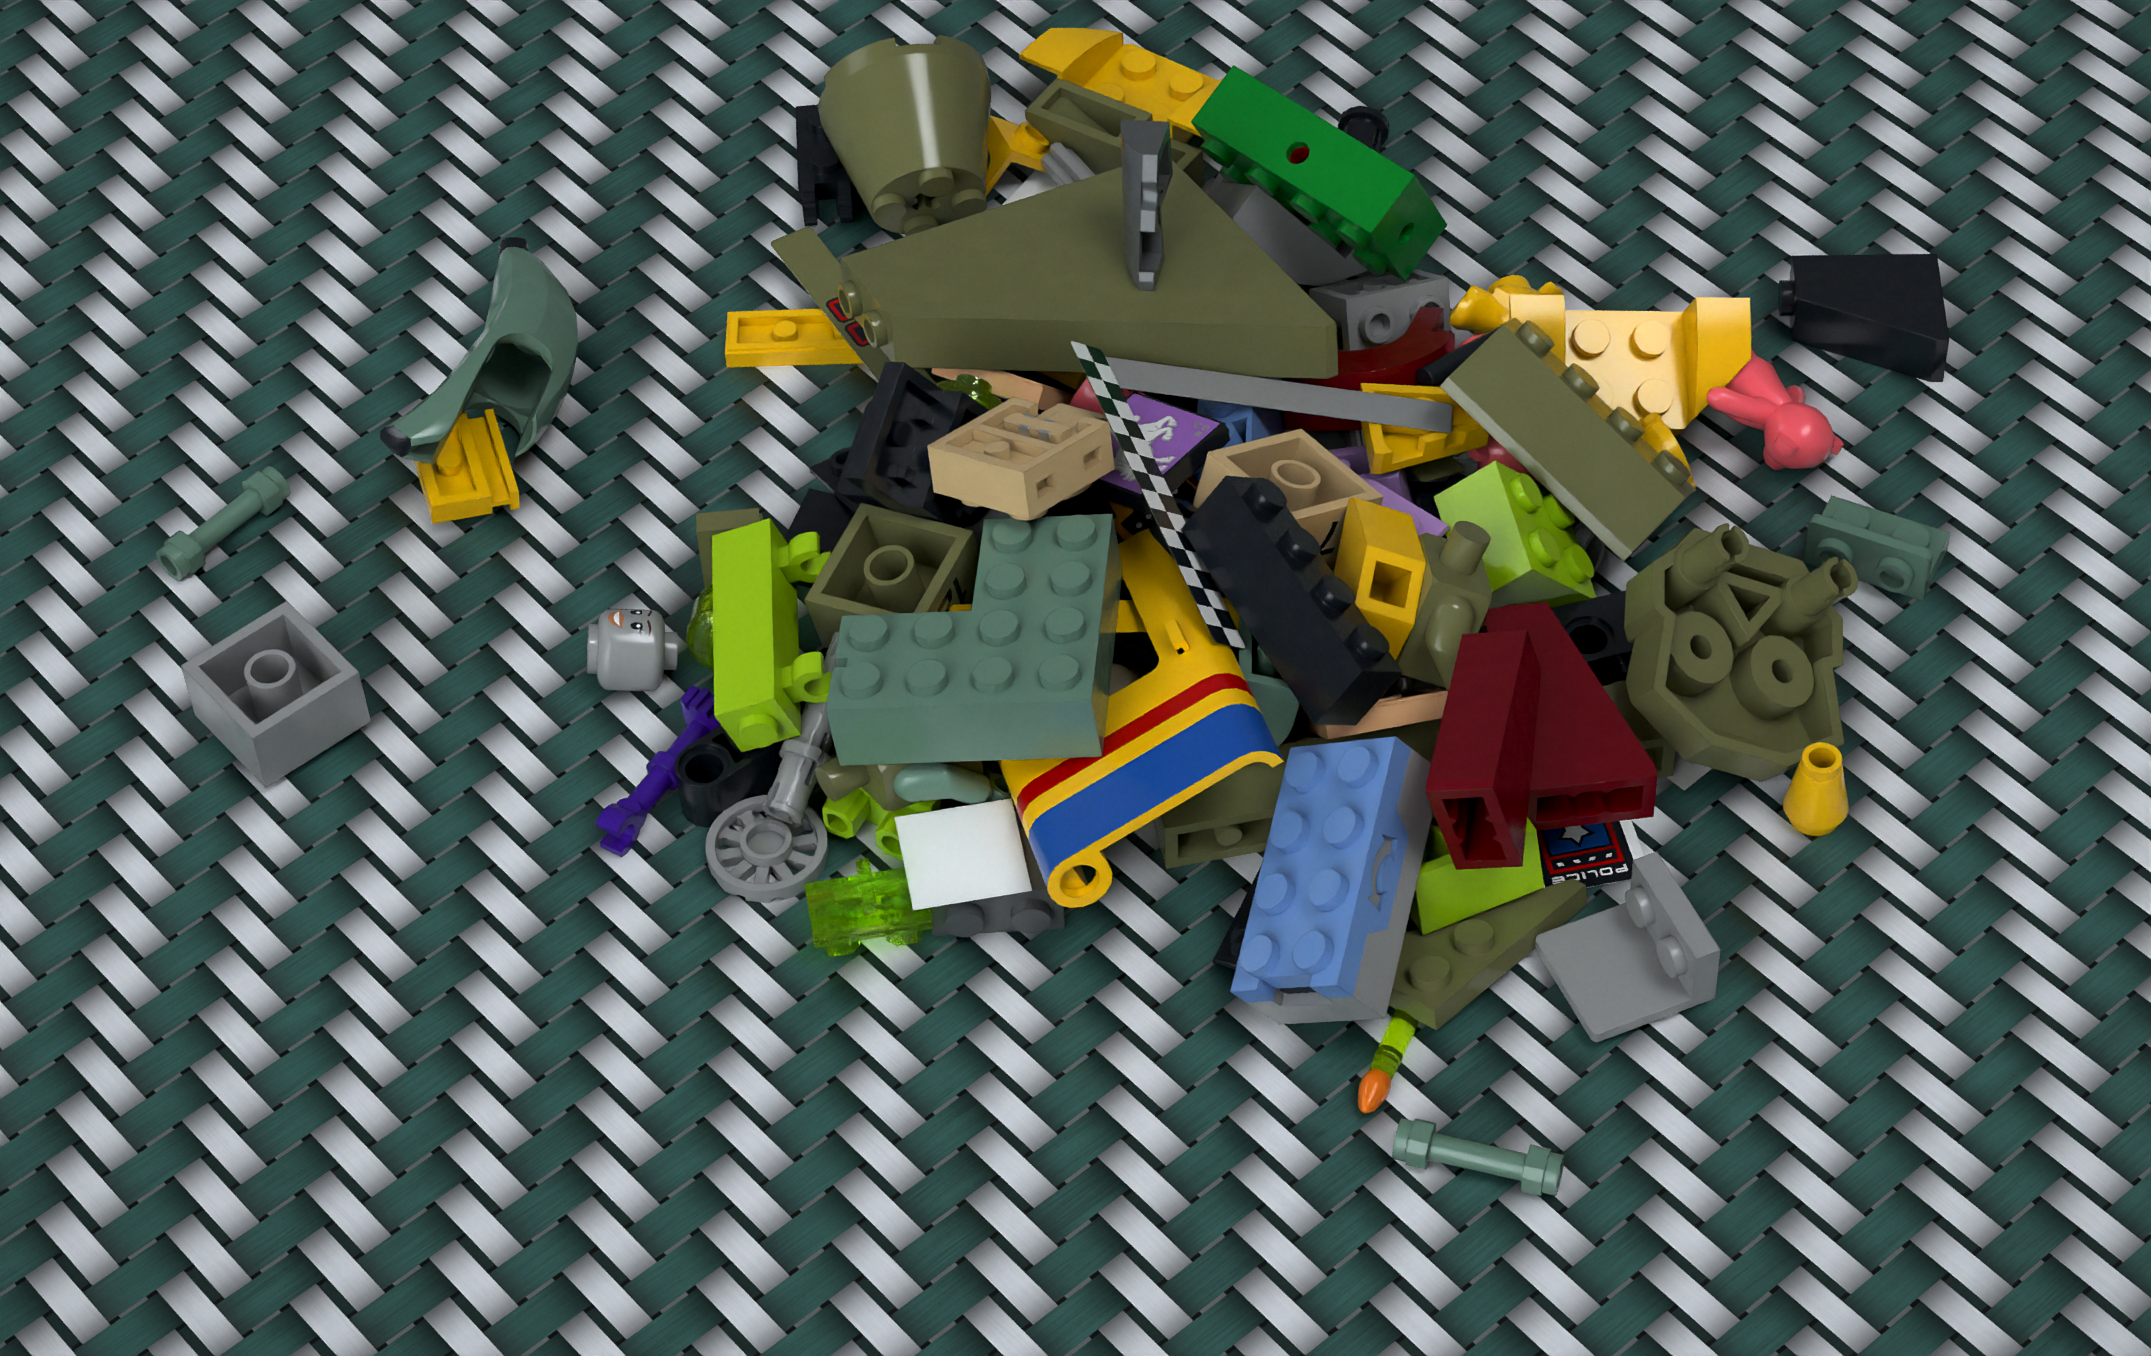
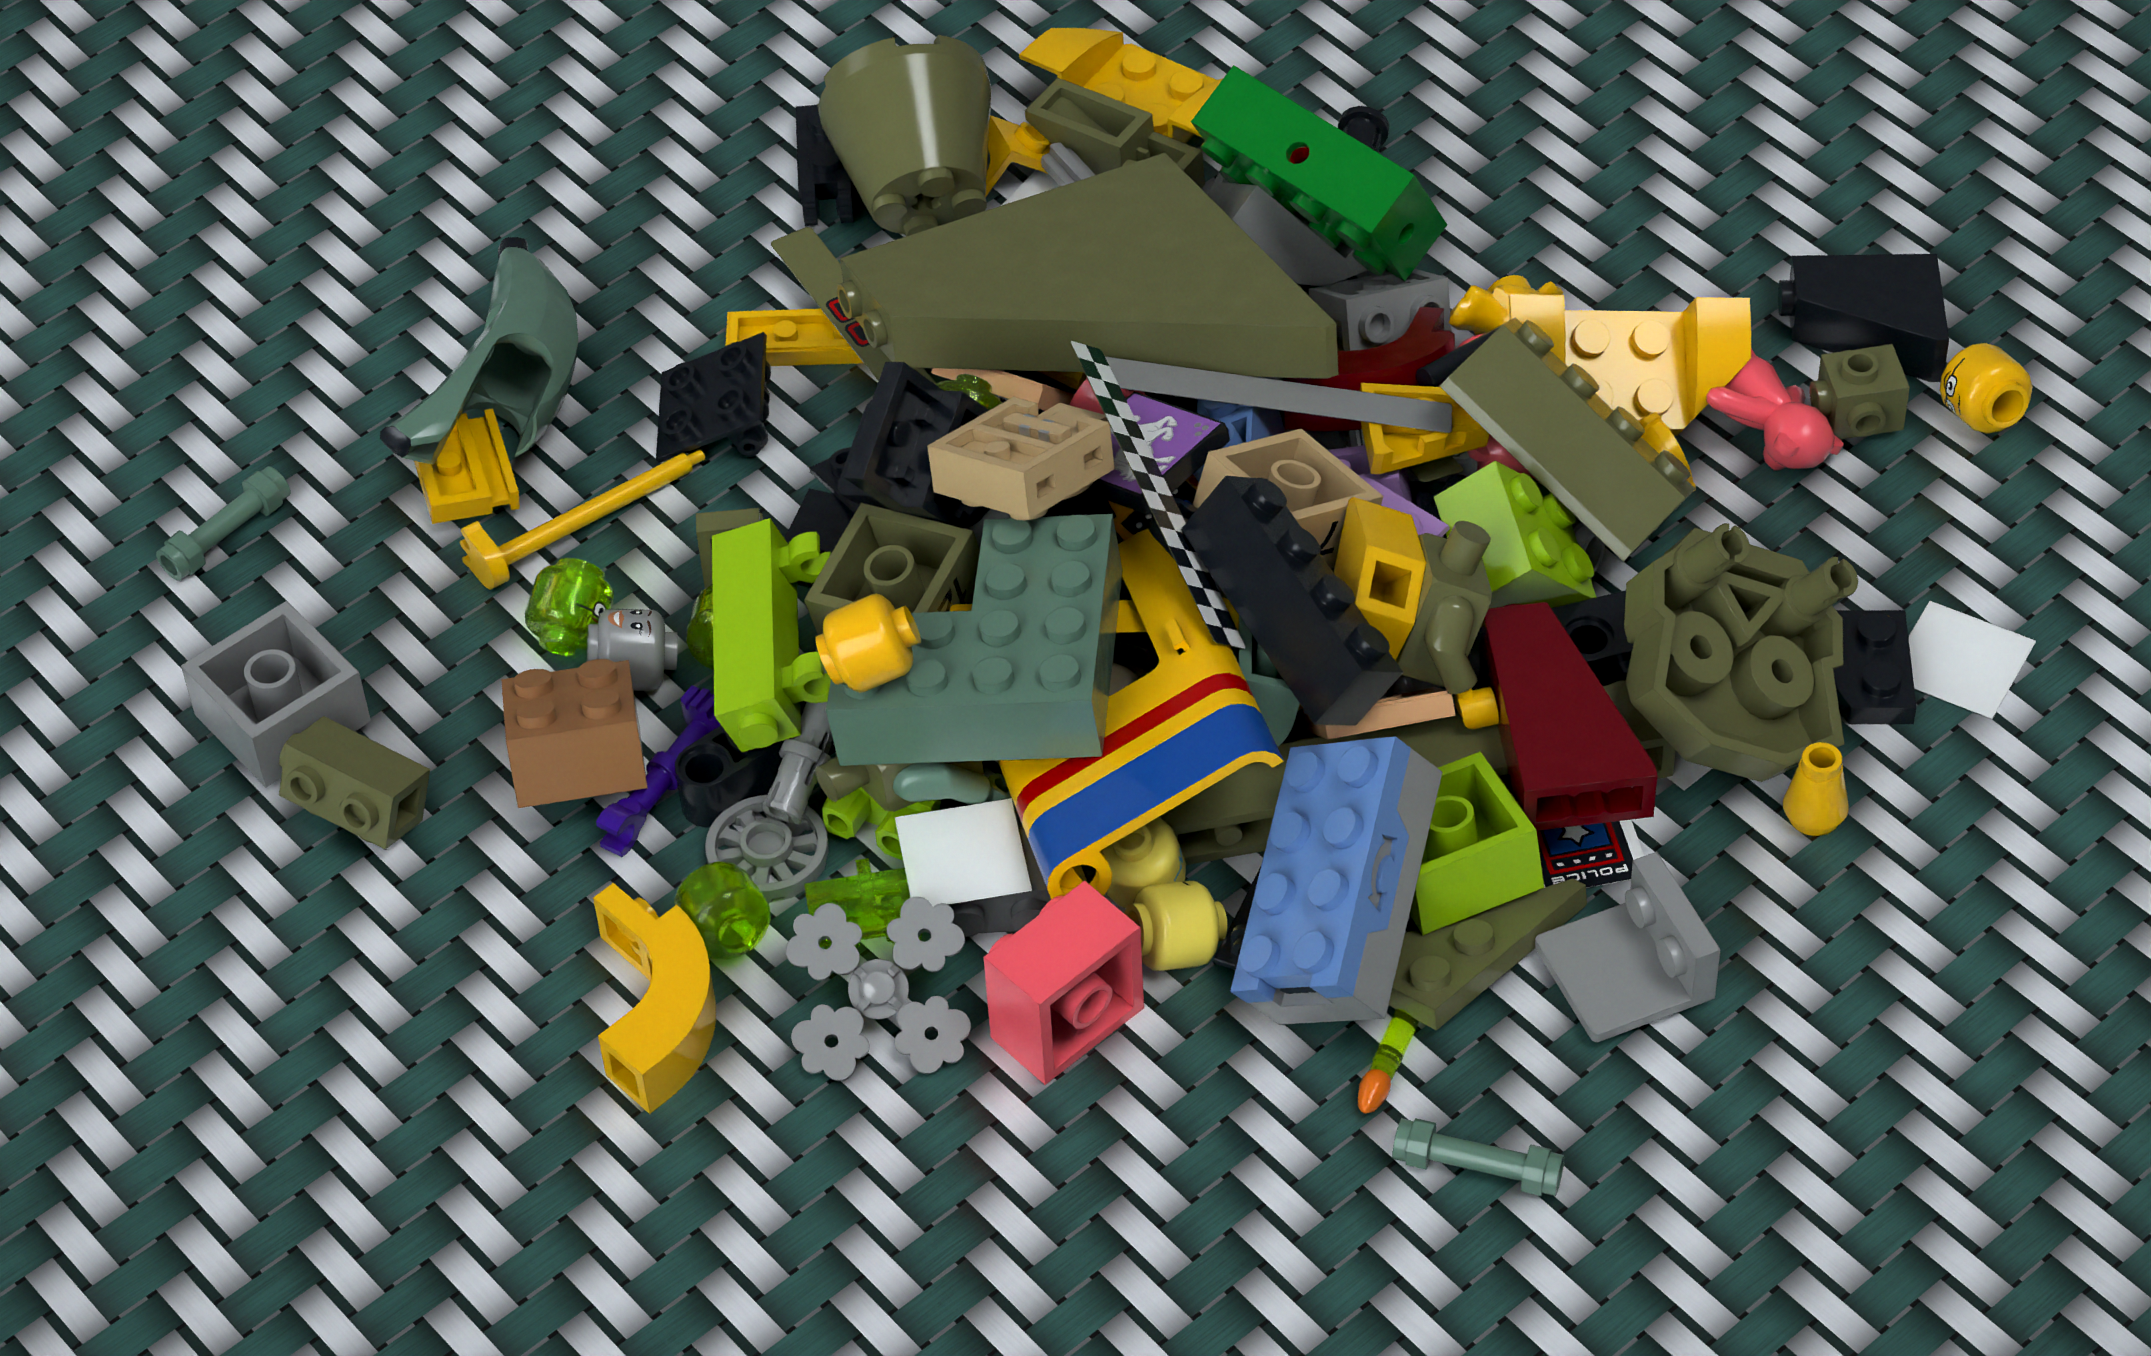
(353, 782): none -> olive brick
(491, 562): none -> yellow piece
(565, 602): none -> clear neon green head
(573, 733): none -> medium nougat brick
(672, 1027): none -> yellow arch
(715, 400): none -> black hinge
(725, 909): none -> clear neon green head
(867, 643): none -> yellow head
(878, 988): none -> light grey plant
(1064, 981): none -> coral brick
(1144, 859): none -> light yellow head
(1145, 182): dark grey slope -> none
(1178, 925): none -> light yellow head
(1486, 750): dark red slope -> none
(1861, 391): none -> olive brick
(1876, 669): none -> black wing
(1879, 545): sand green bracket -> none
(1965, 659): none -> white sticker
(1986, 388): none -> yellow head

